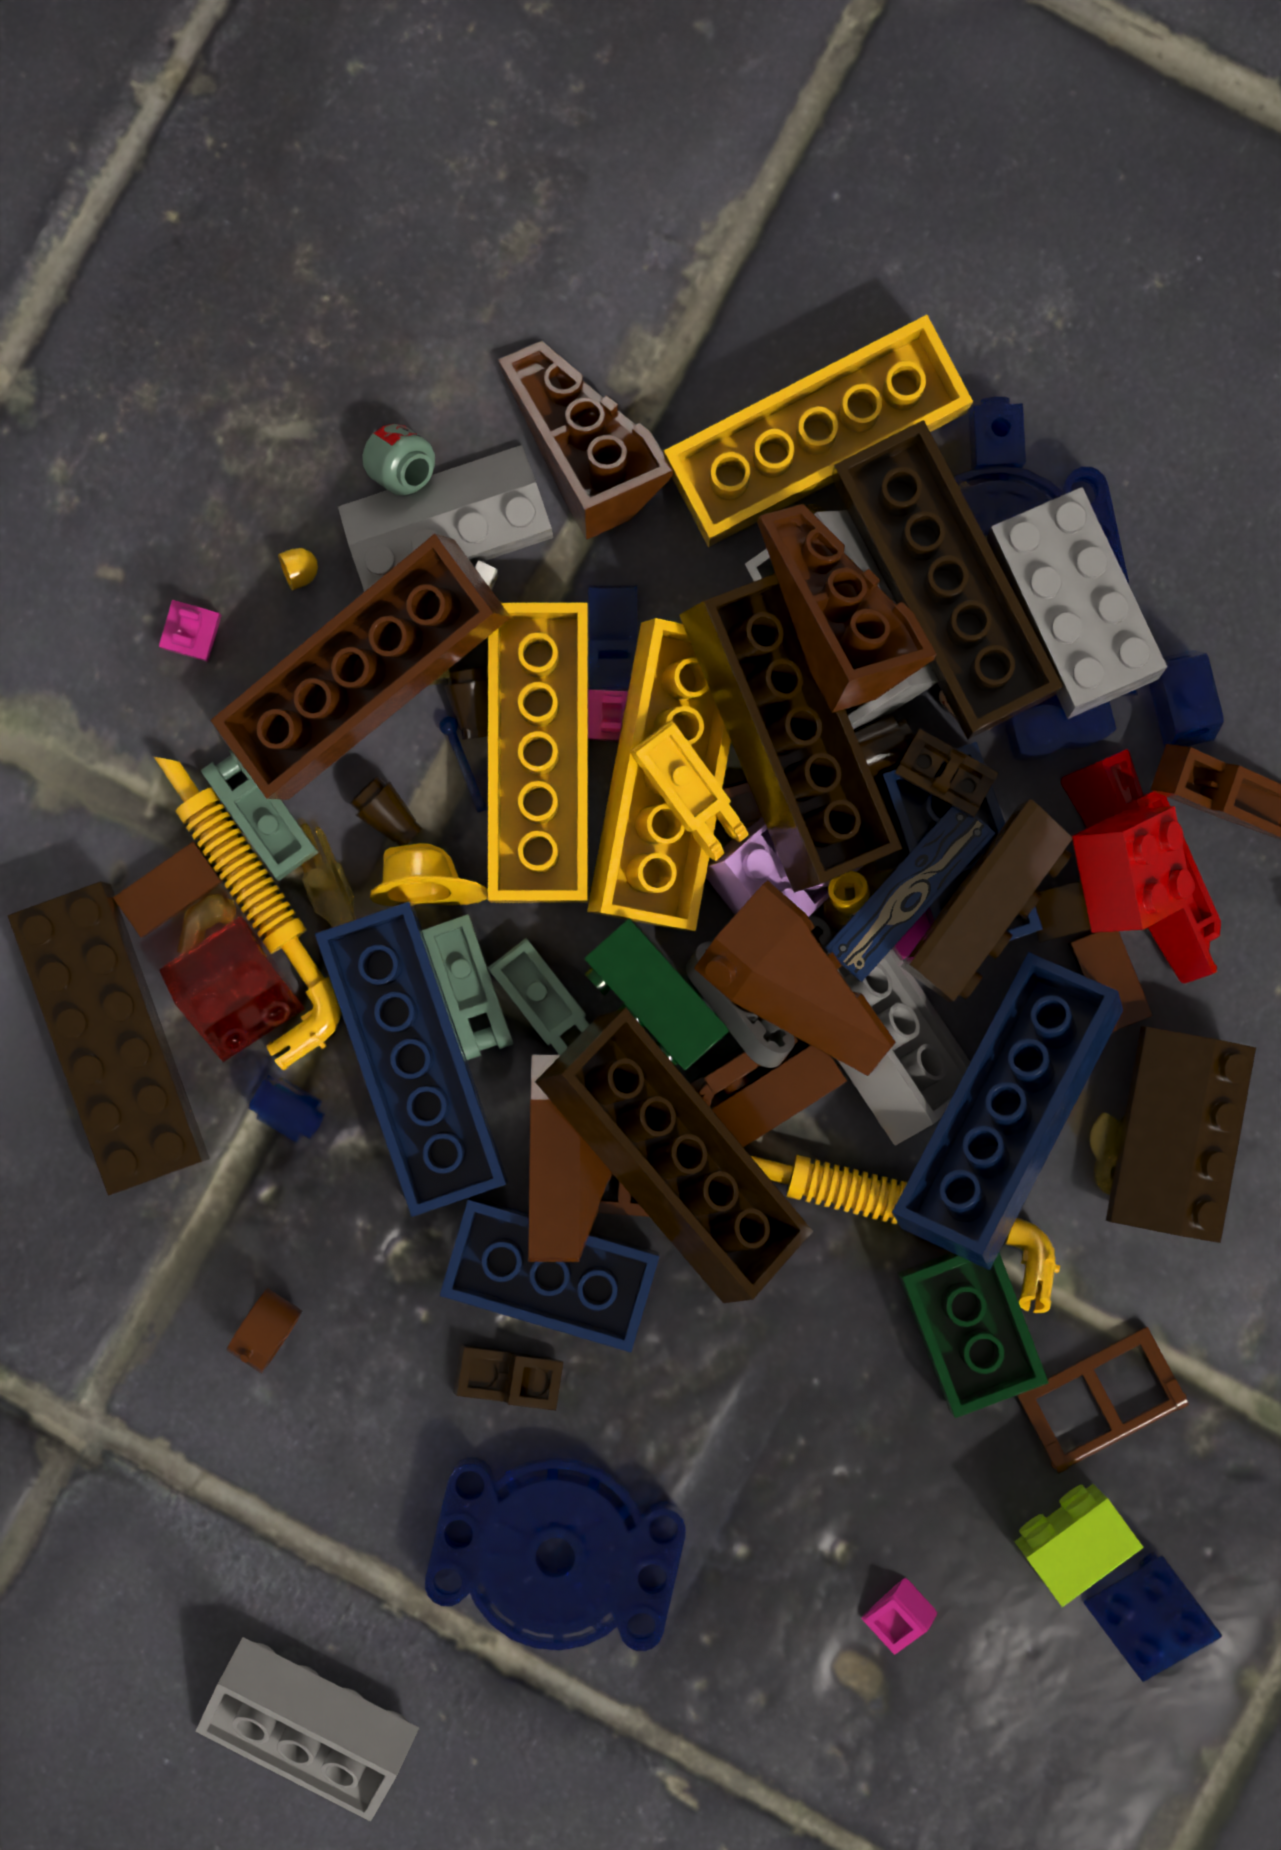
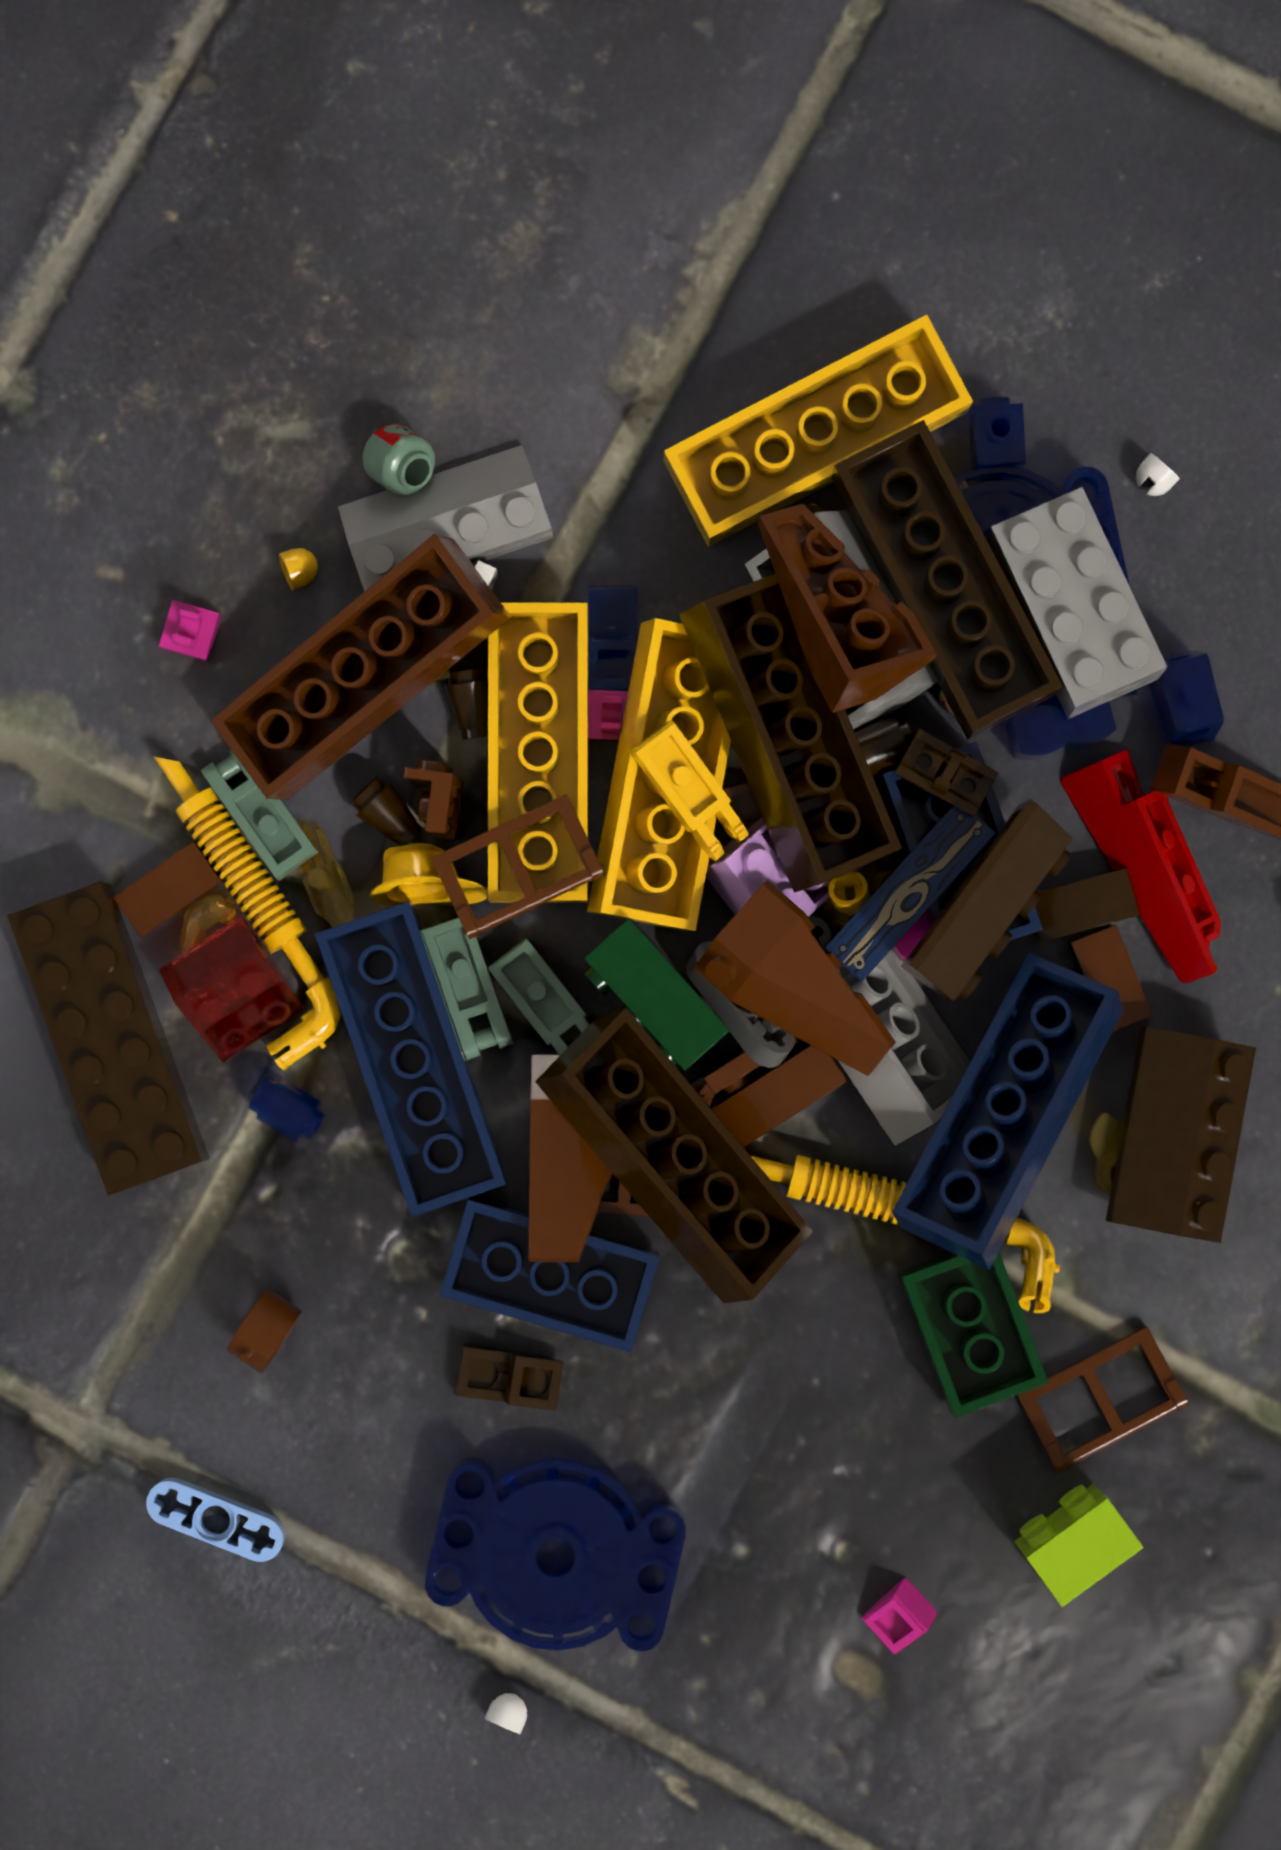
(186, 1495): none -> light blue beam
(307, 1728): light grey slope -> none
(442, 804): none -> reddish brown bracket
(449, 726): clear blue hinge -> none
(508, 1712): none -> white hinge
(533, 898): none -> reddish brown window
(592, 449): reddish brown wedge -> none
(1133, 869): red brick -> none
(1152, 1617): clear blue hinge -> none
(1158, 473): none -> white hinge

